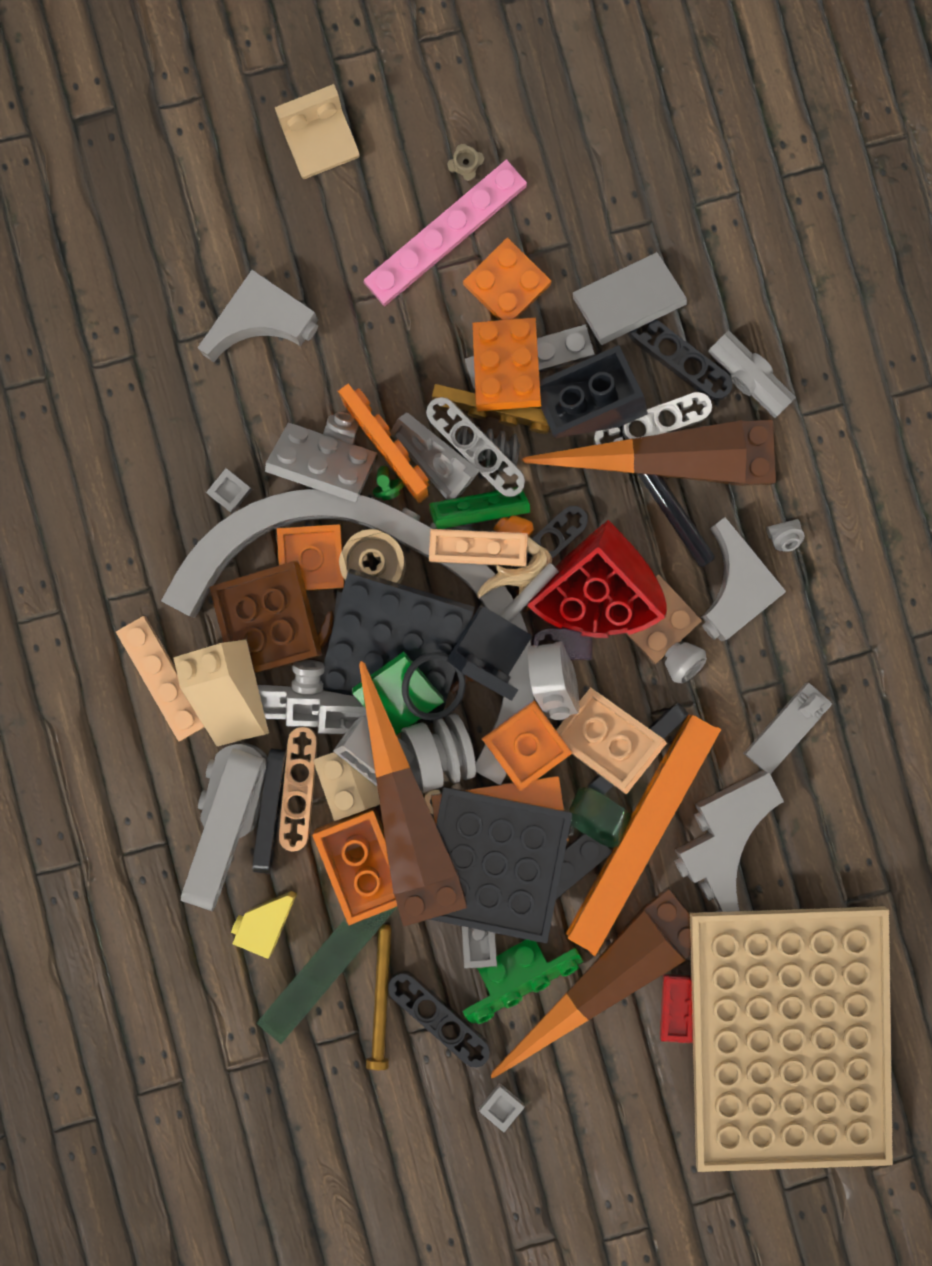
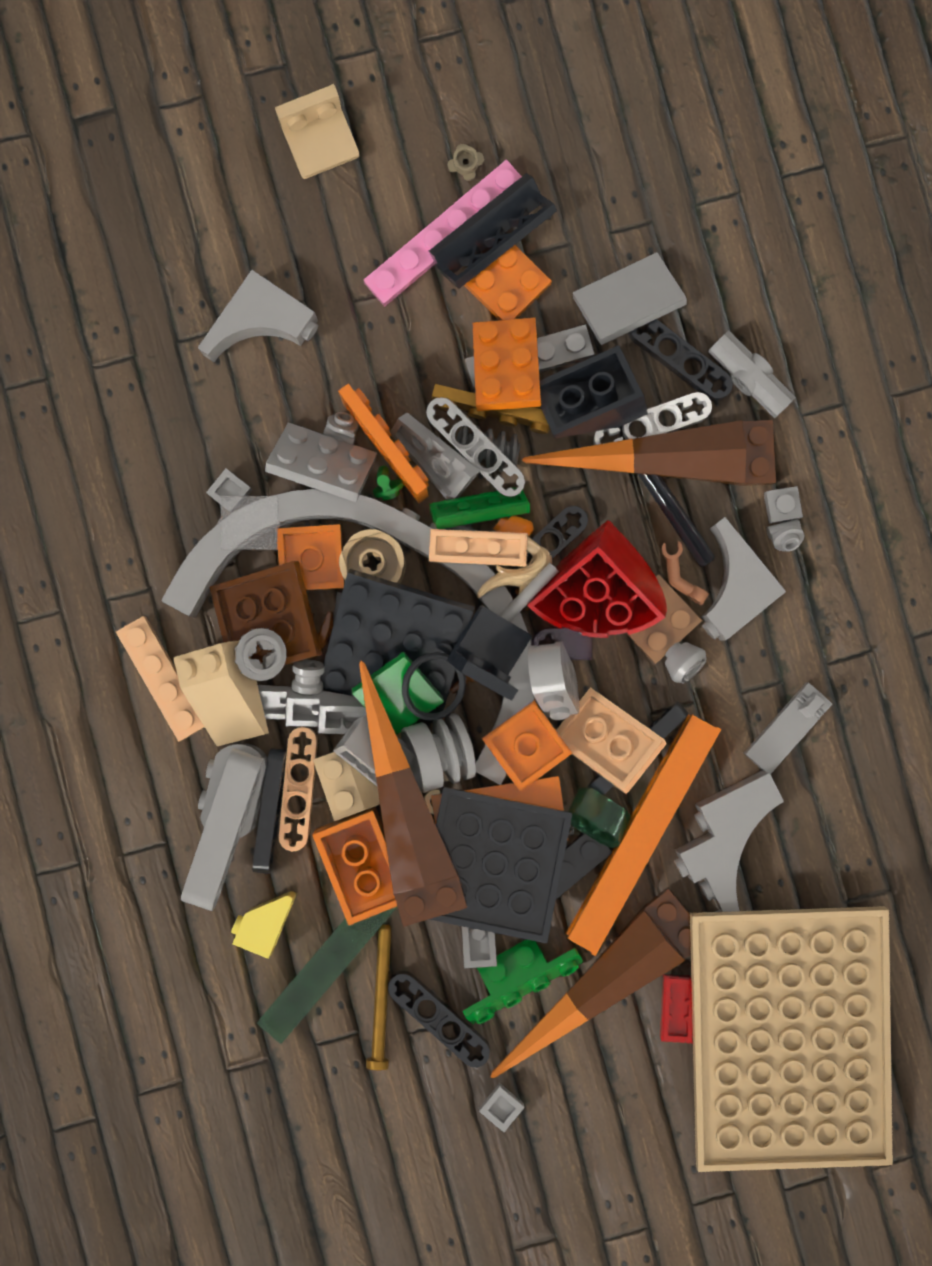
(249, 523): none -> clear piece
(272, 662): none -> light grey gear
(488, 229): none -> black fence
(692, 591): none -> nougat arm
(783, 505): none -> light grey plate

